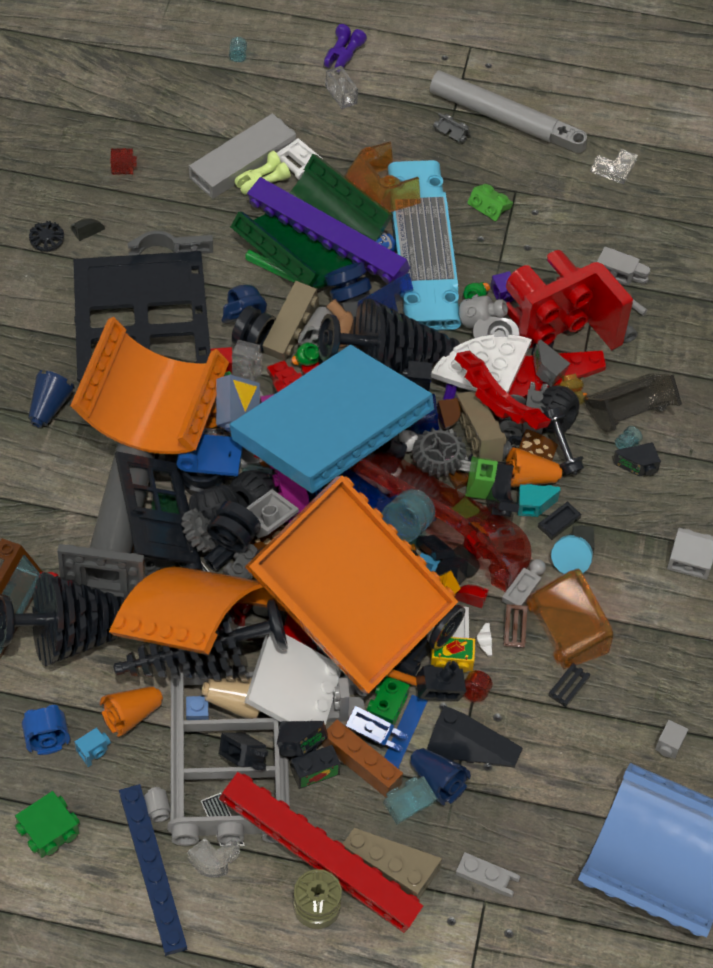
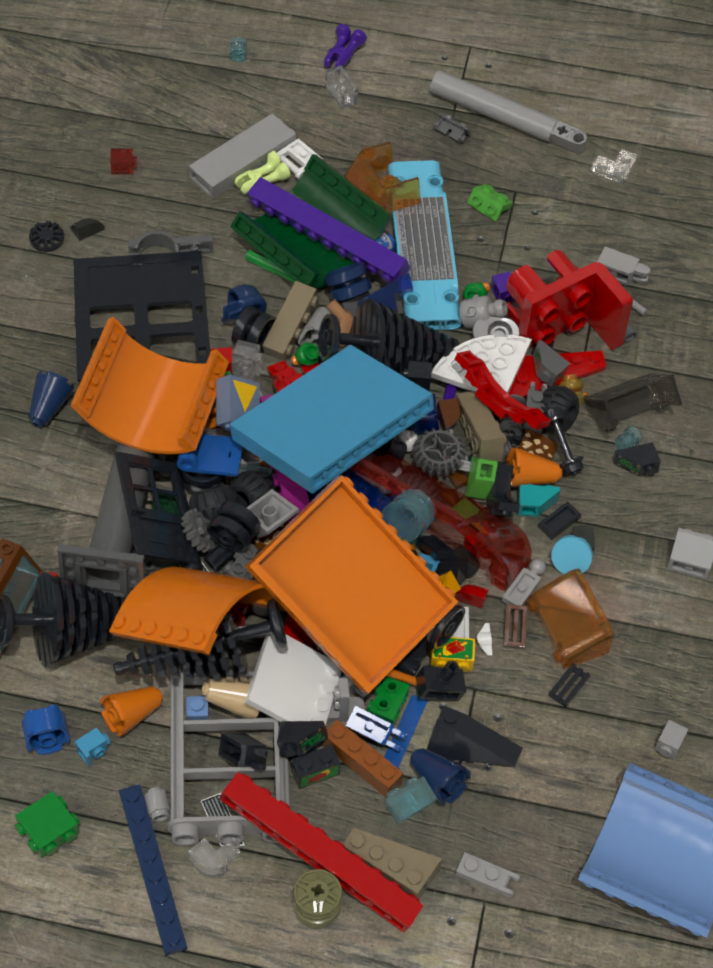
(477, 685): clear red head -> none

